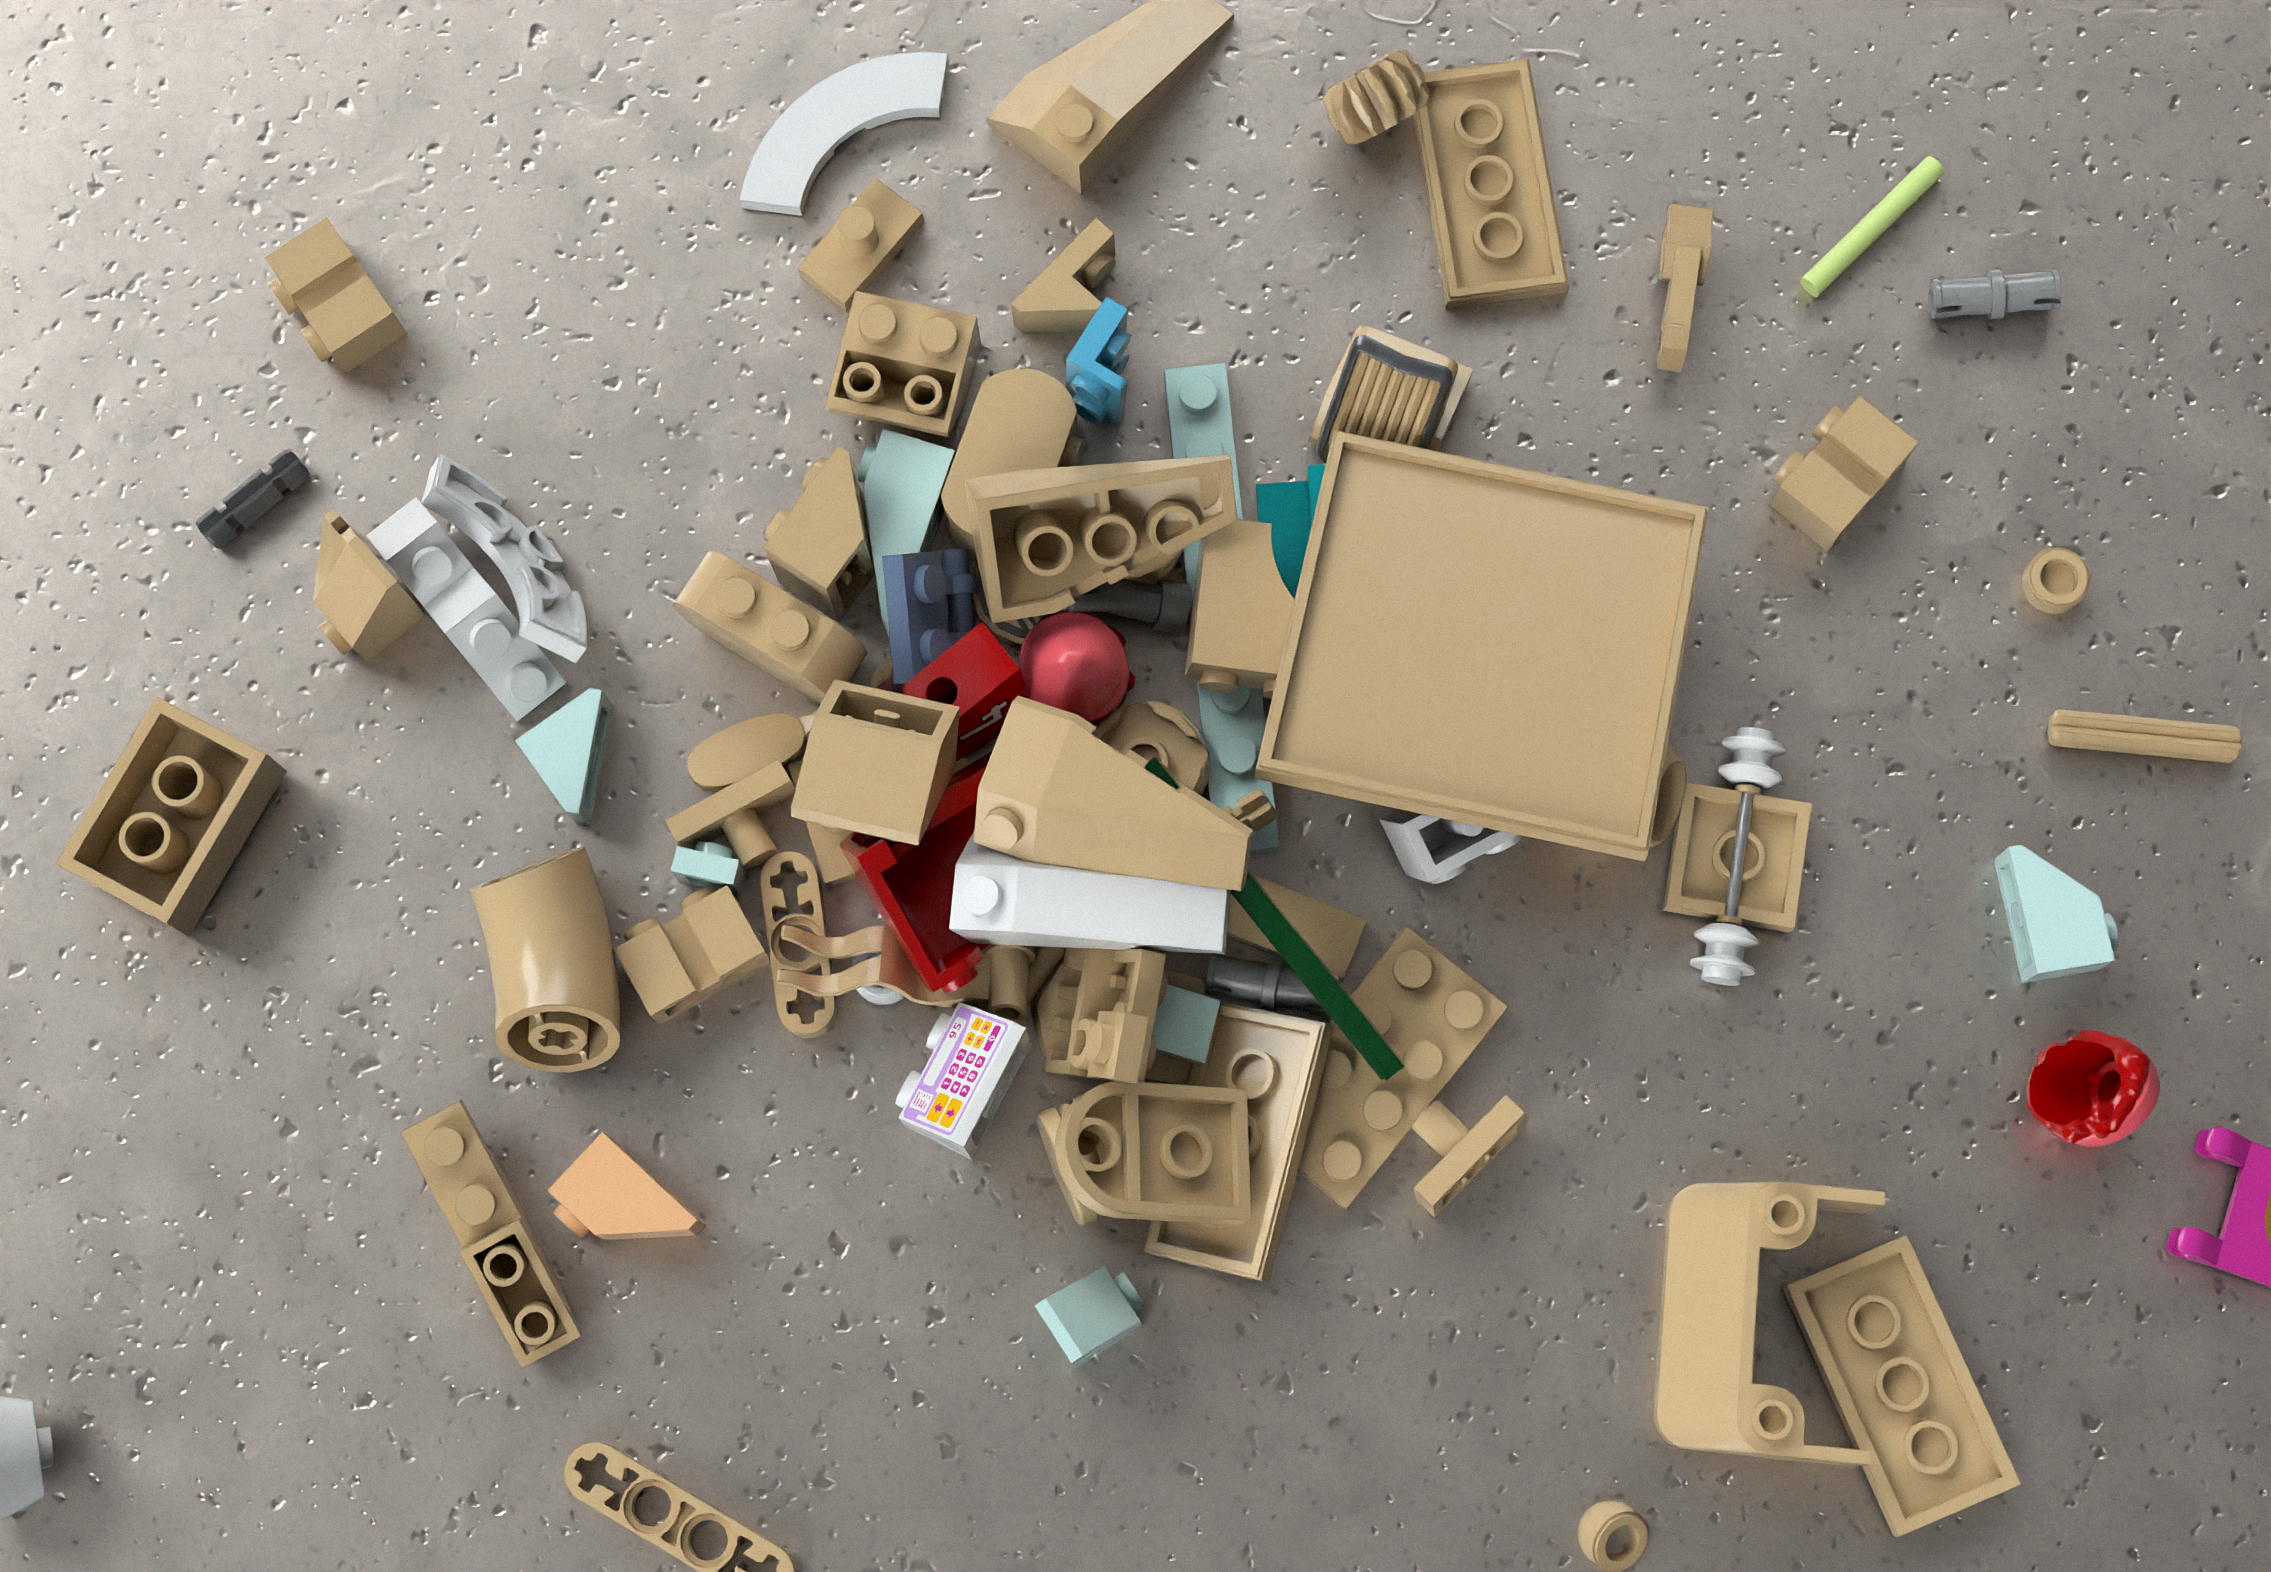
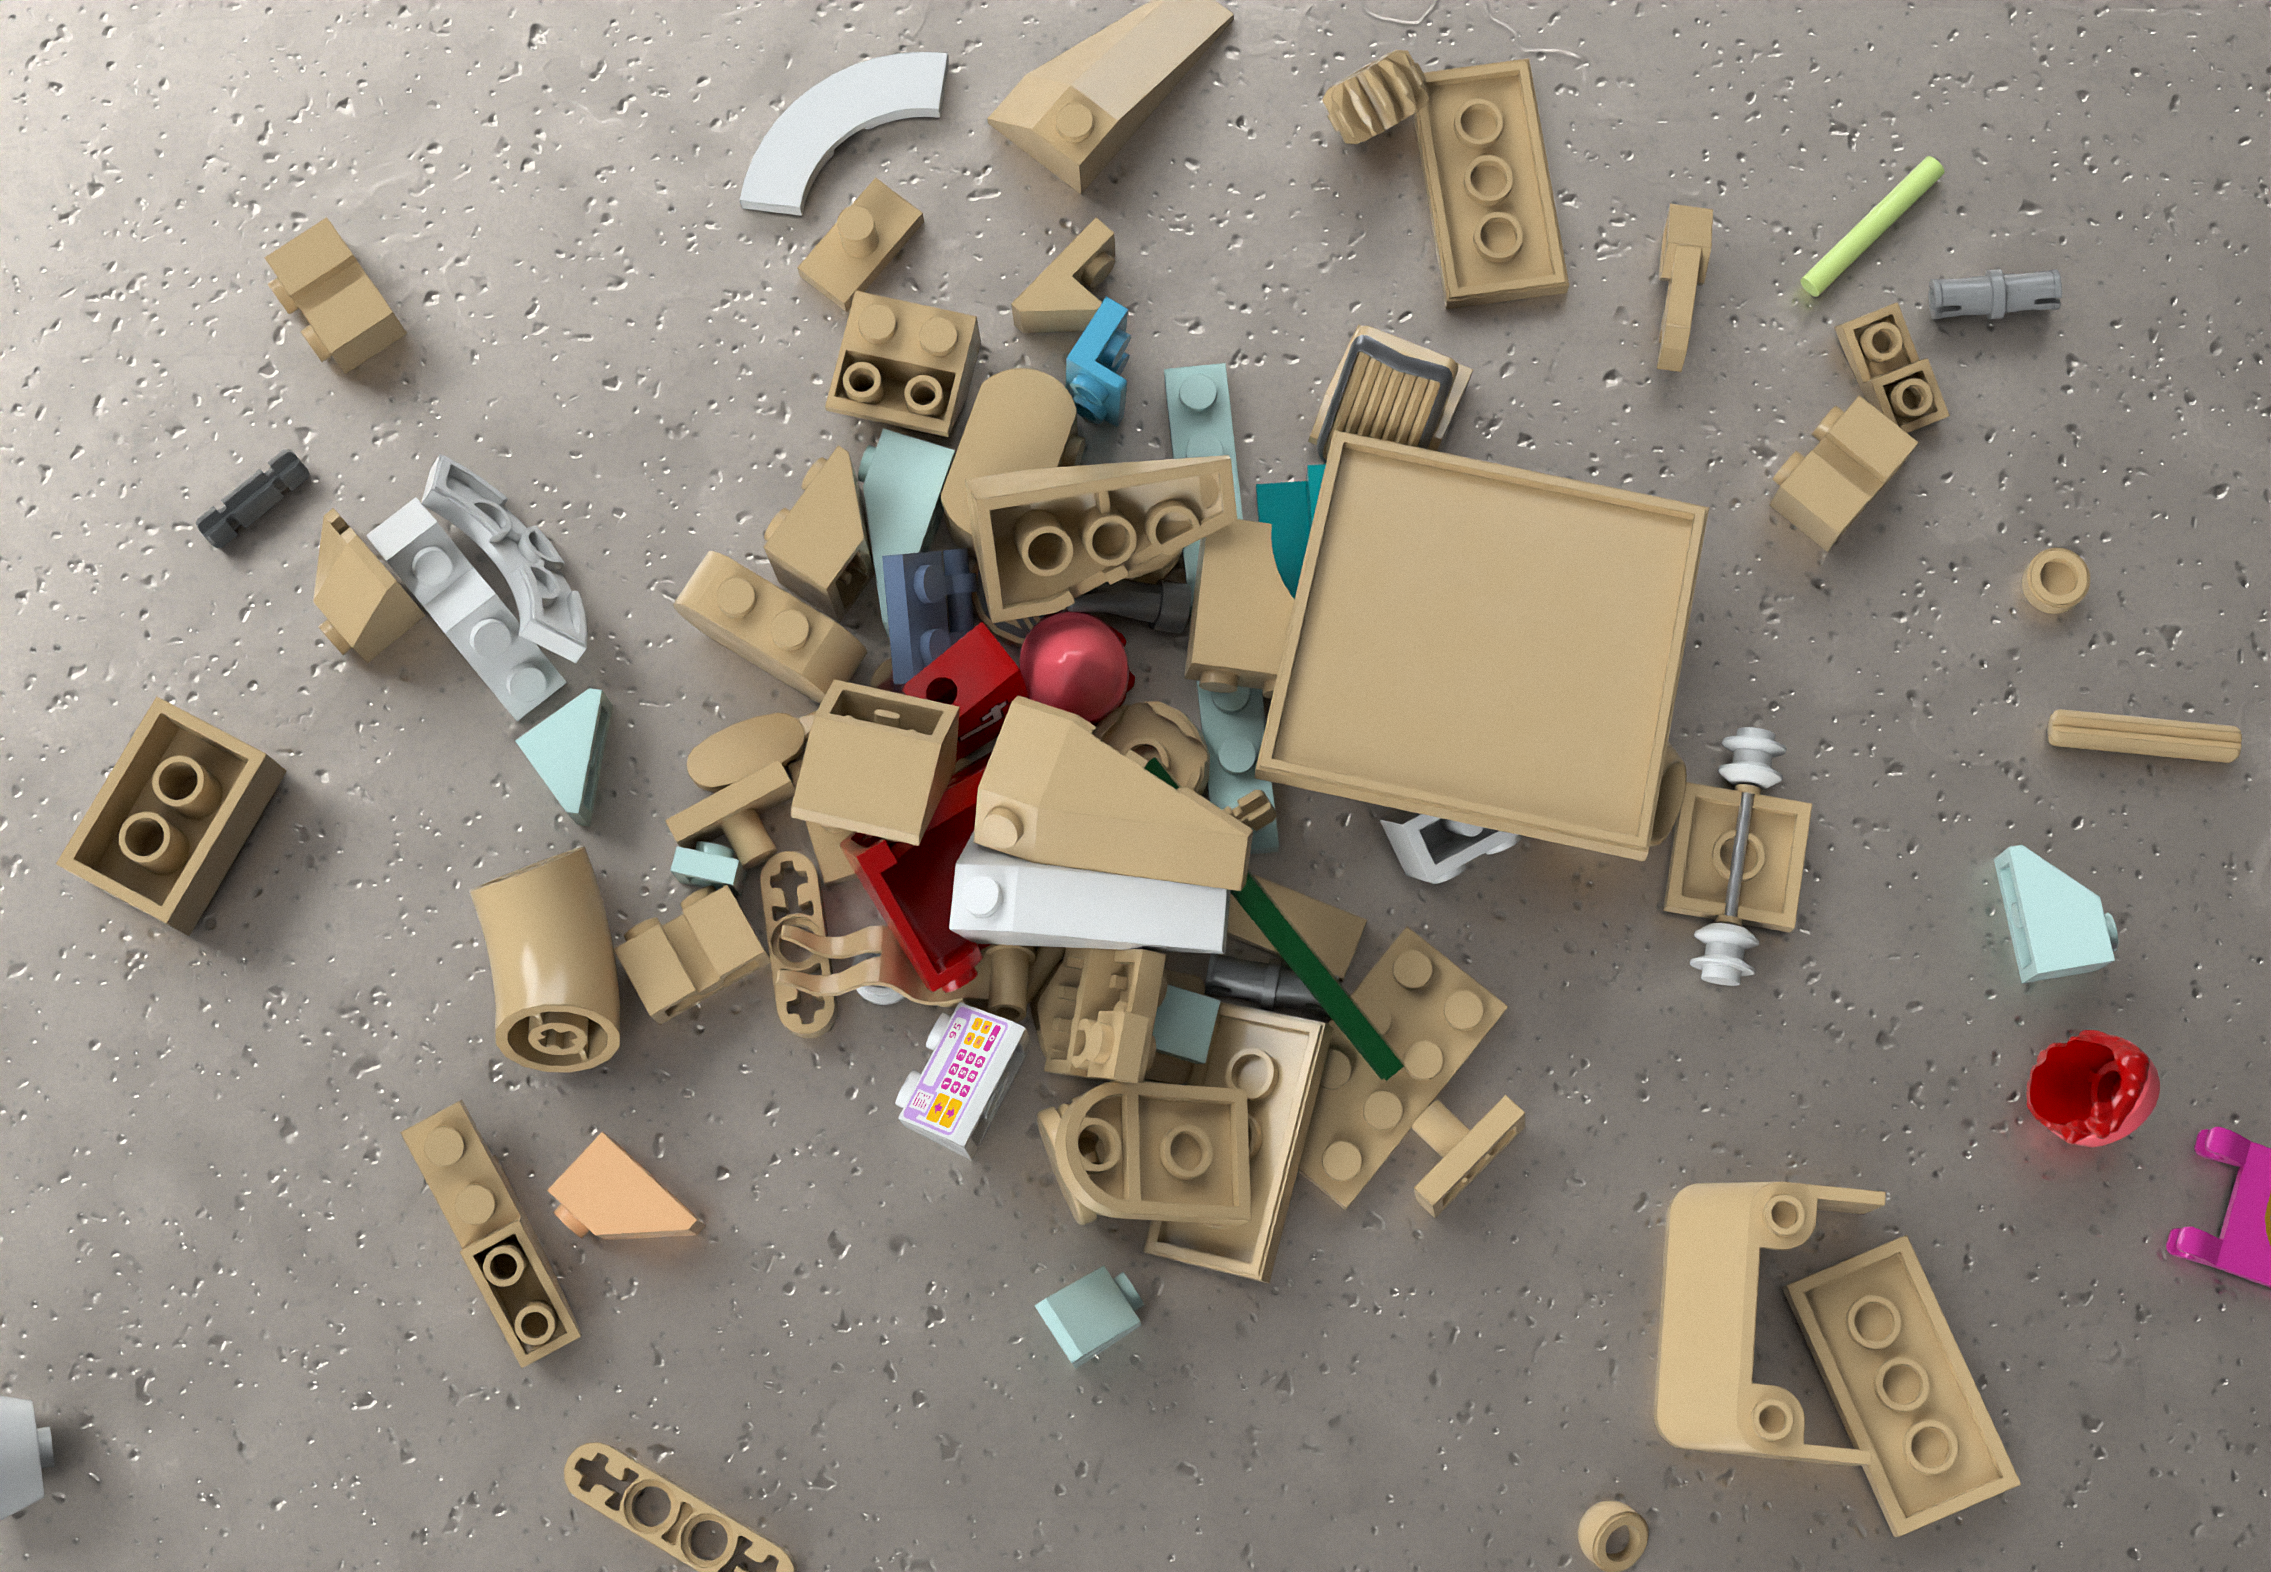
(1890, 368): none -> tan slope

